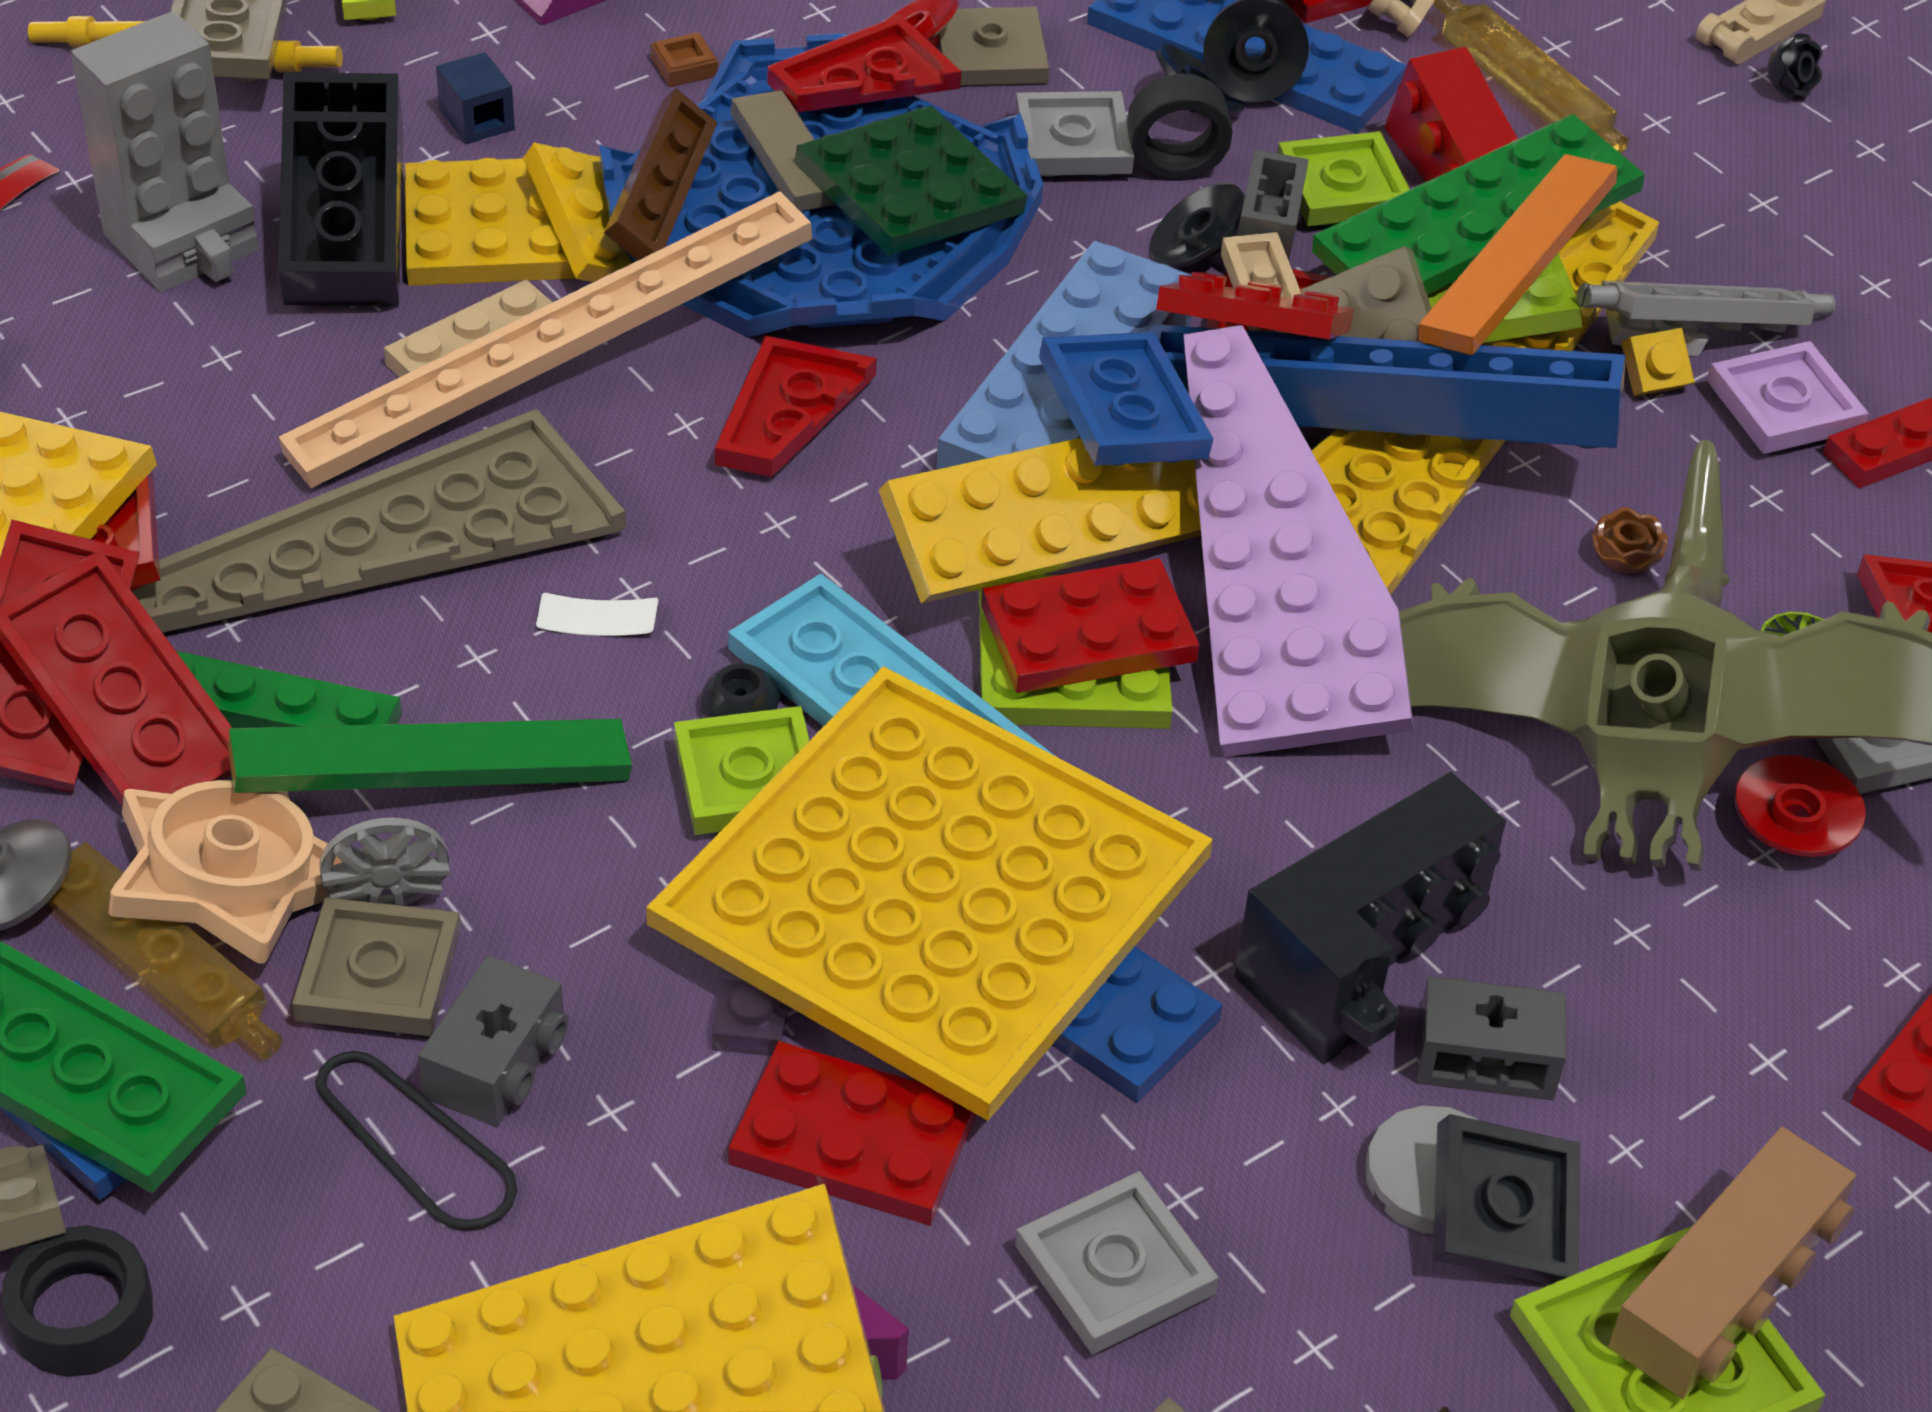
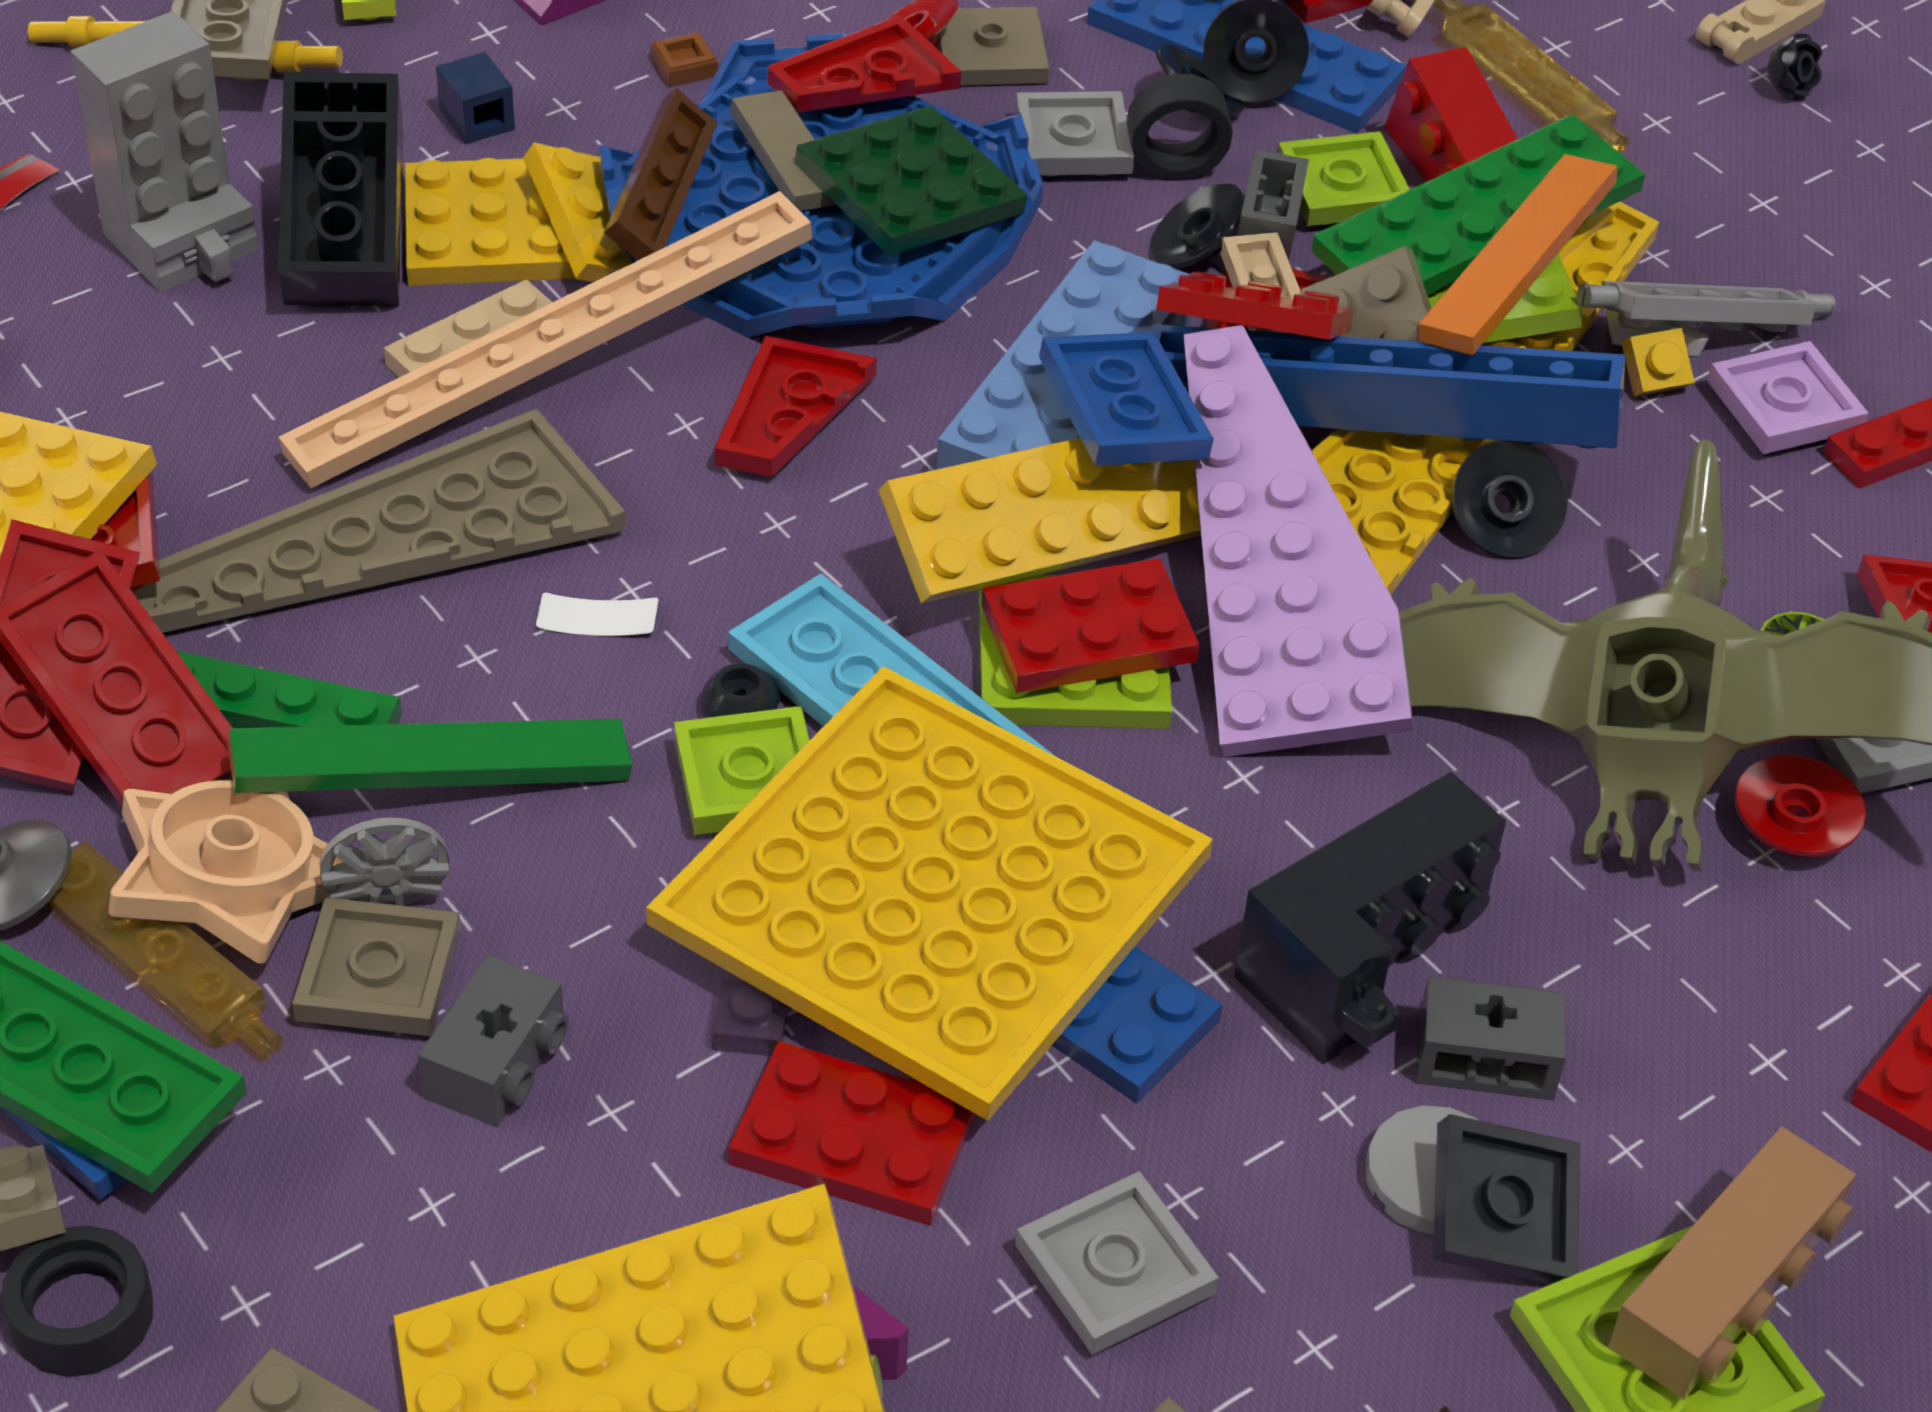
(436, 1113): black piece -> none
(1530, 484): none -> black dish
(1629, 541): dark orange plate -> none

